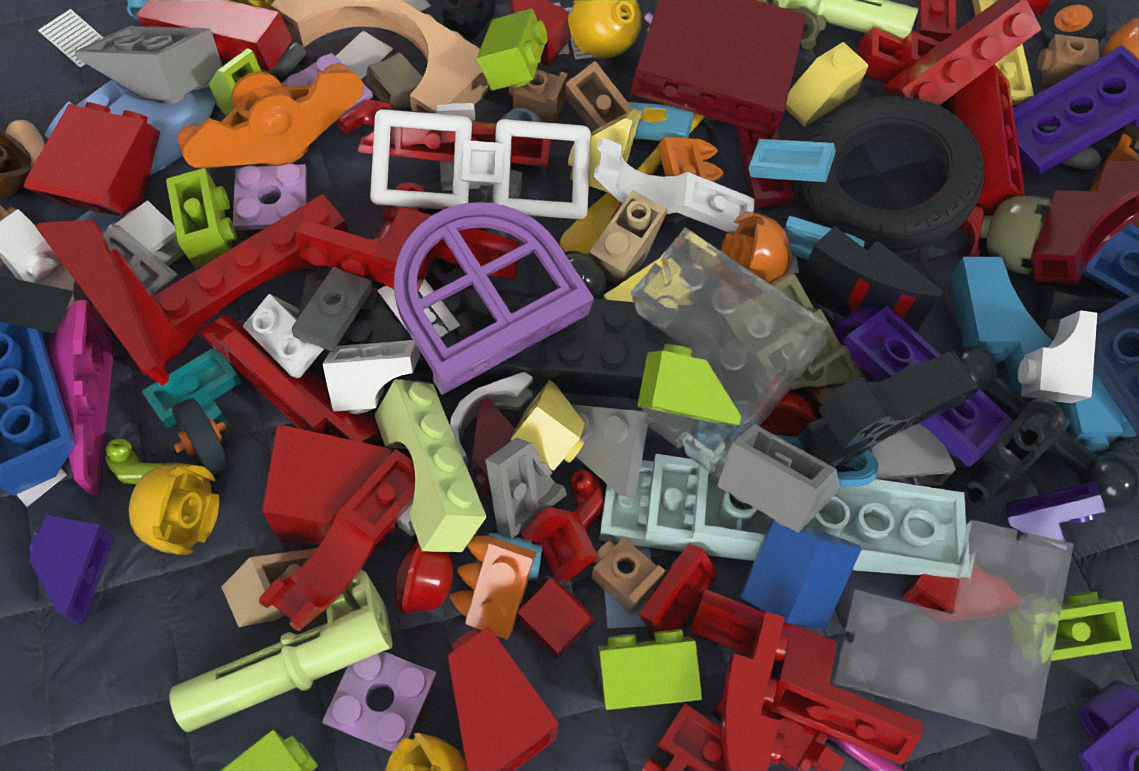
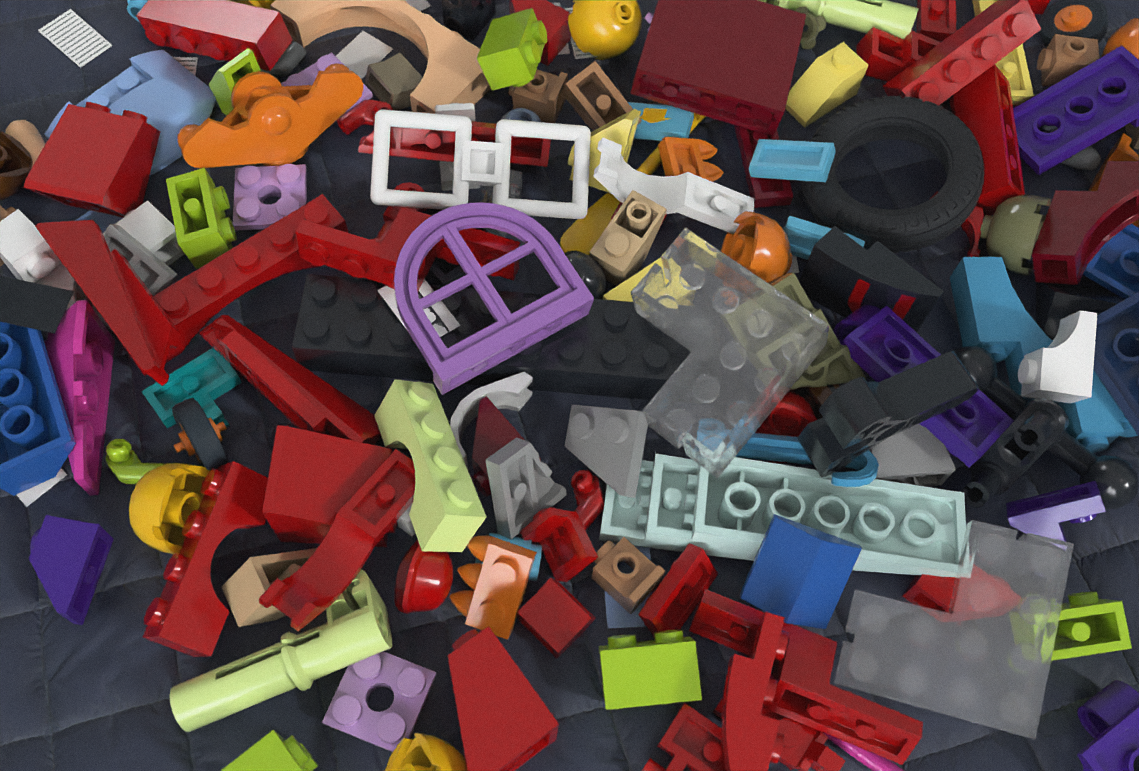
(156, 60): light grey slope -> none
(188, 611): none -> red arch
(272, 329): white bracket -> none
(332, 309): dark grey plate -> none
(359, 372): white arch -> none
(551, 427): light yellow slope -> none
(685, 387): lime slope -> none
(777, 478): light grey slope -> none

